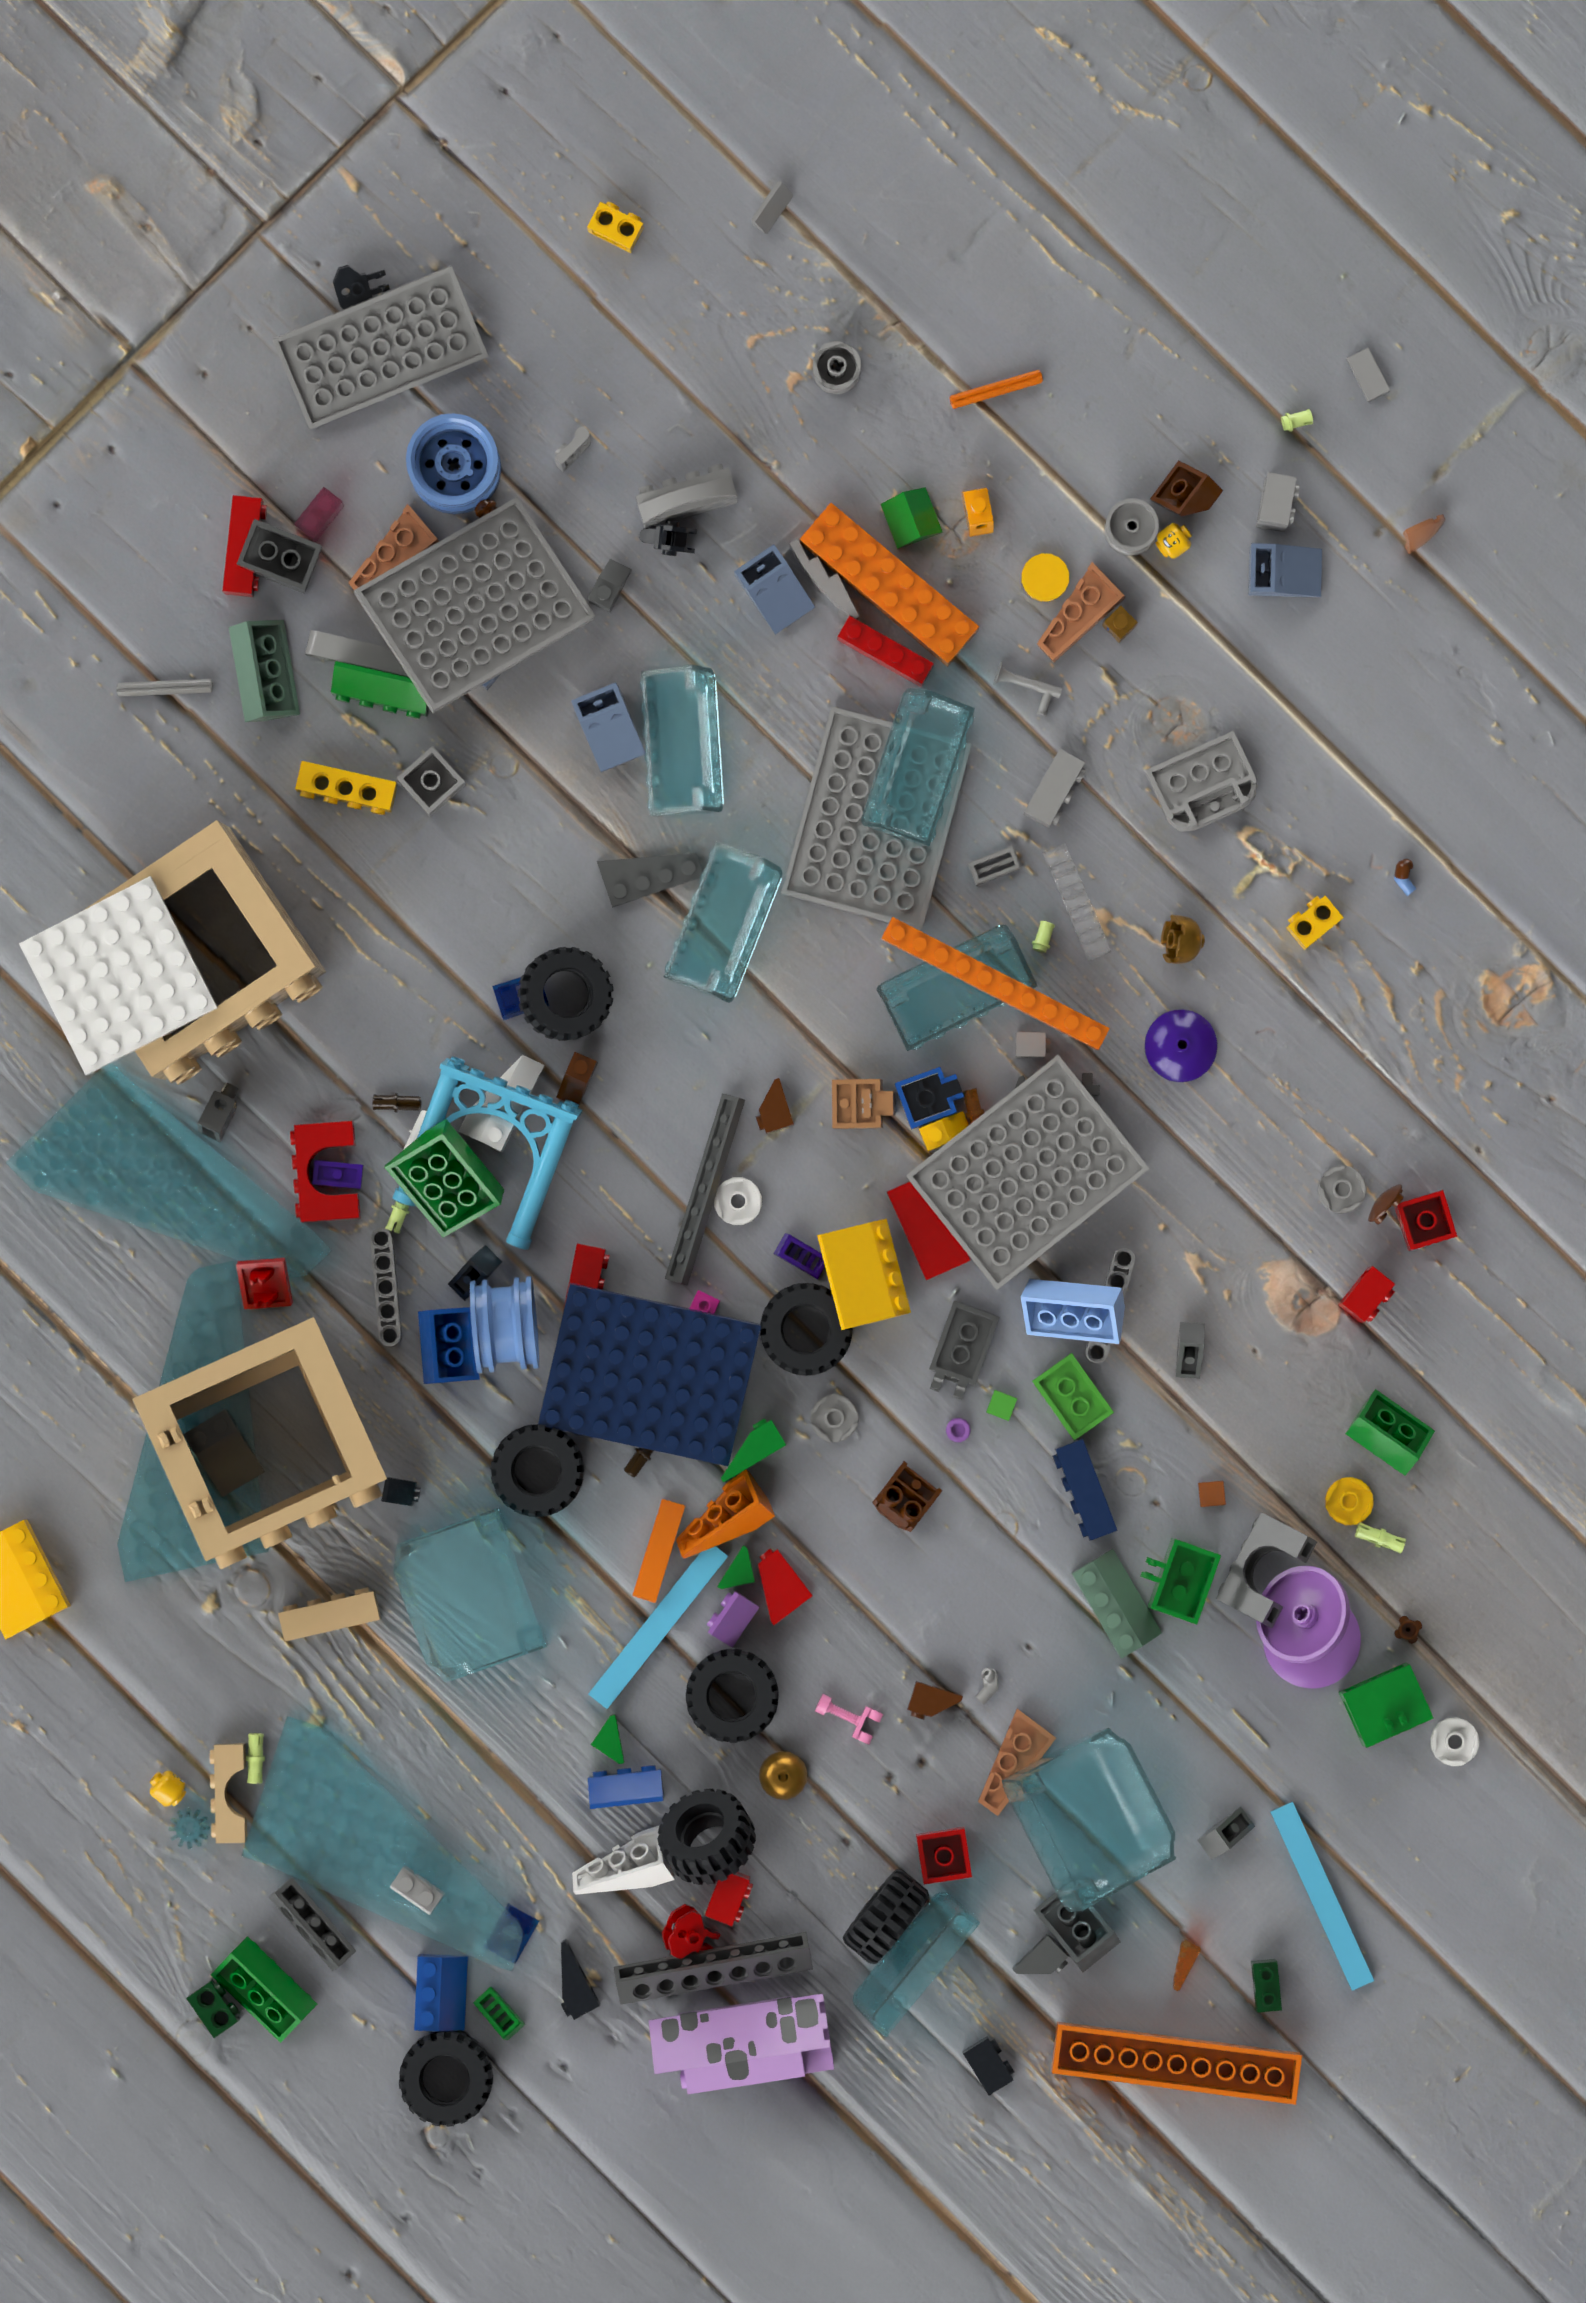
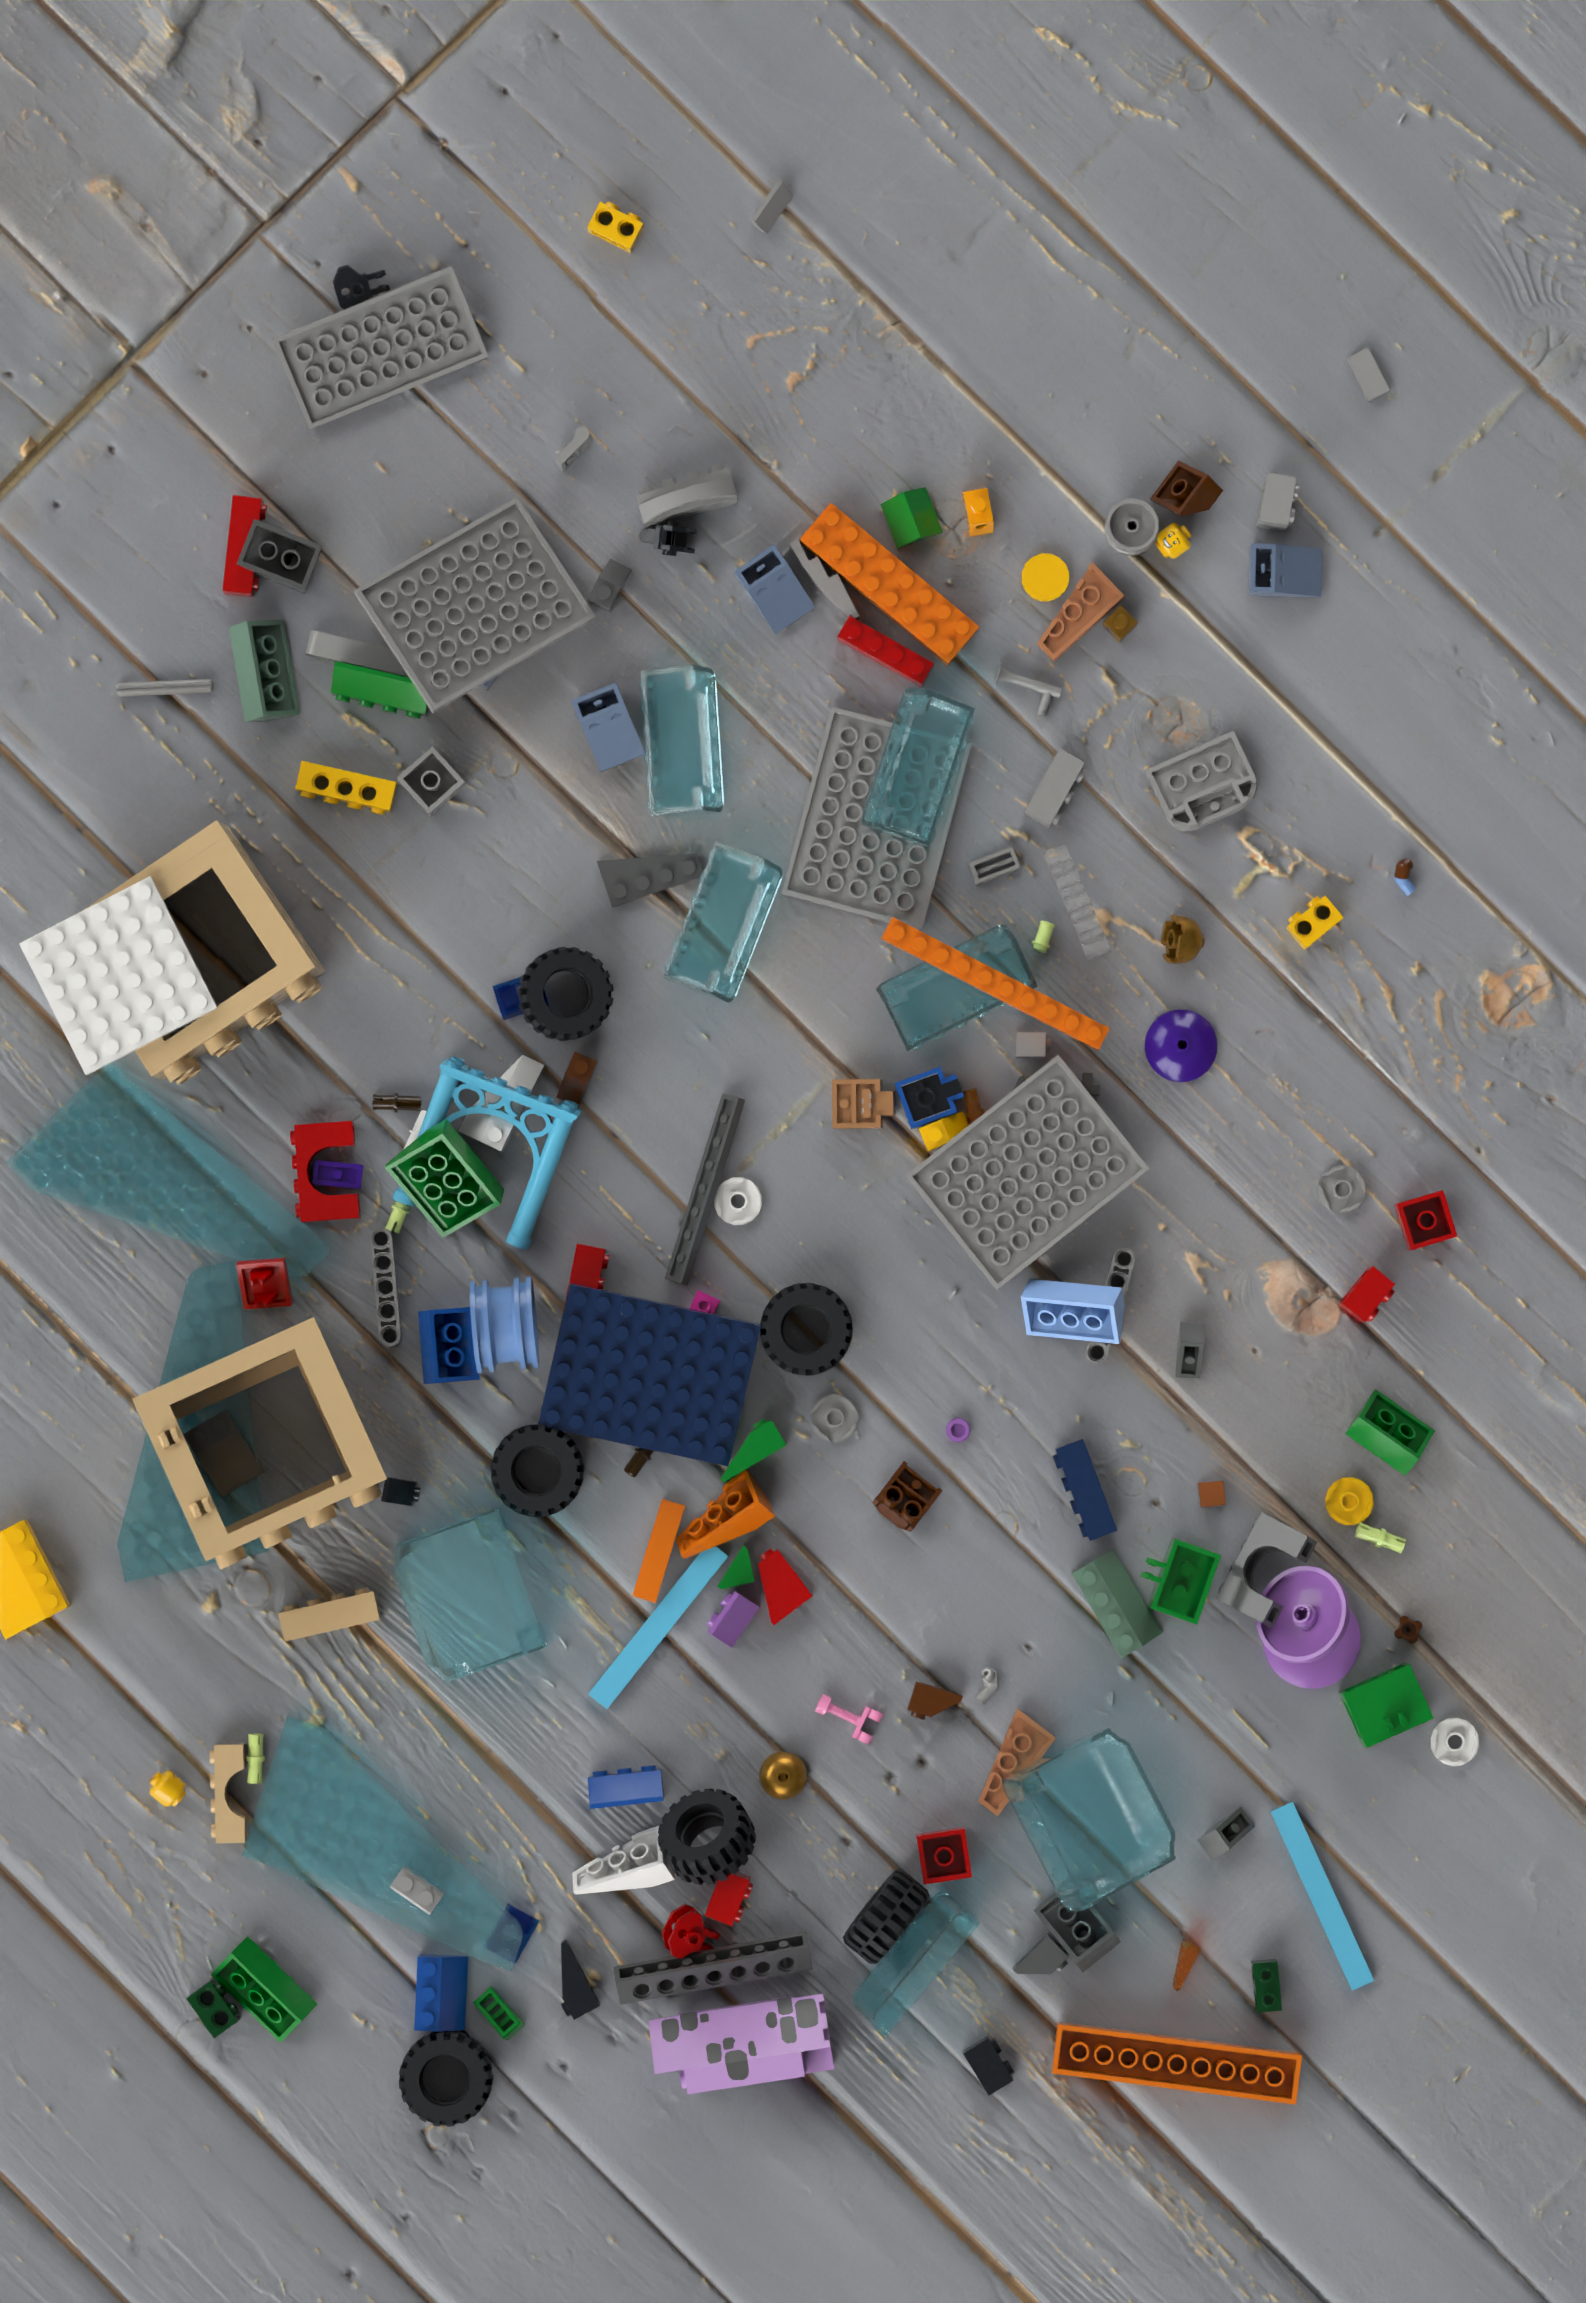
(181, 1830): clear light blue gear -> none
(215, 1122): dark grey torso -> none
(312, 1924): dark grey brick -> none
(319, 514): clear pink brick -> none
(404, 540): nougat wing -> none
(424, 446): medium blue wheel -> none
(476, 1269): black slope -> none
(485, 507): reddish brown plate -> none
(609, 1740): green slope -> none
(765, 1695): black tyre -> none
(774, 1110): reddish brown slope -> none
(784, 1243): dark purple slope -> none
(833, 381): light grey brick -> none
(864, 1274): yellow slope -> none
(927, 1235): red tile -> none
(962, 1347): dark grey tile -> none
(996, 389): orange axle -> none
(1001, 1405): bright green tile -> none
(1072, 1396): bright green plate -> none
(1296, 420): yellowish green pin -> none
(1389, 1198): reddish brown dish -> none
(1422, 532): nougat brick -> none

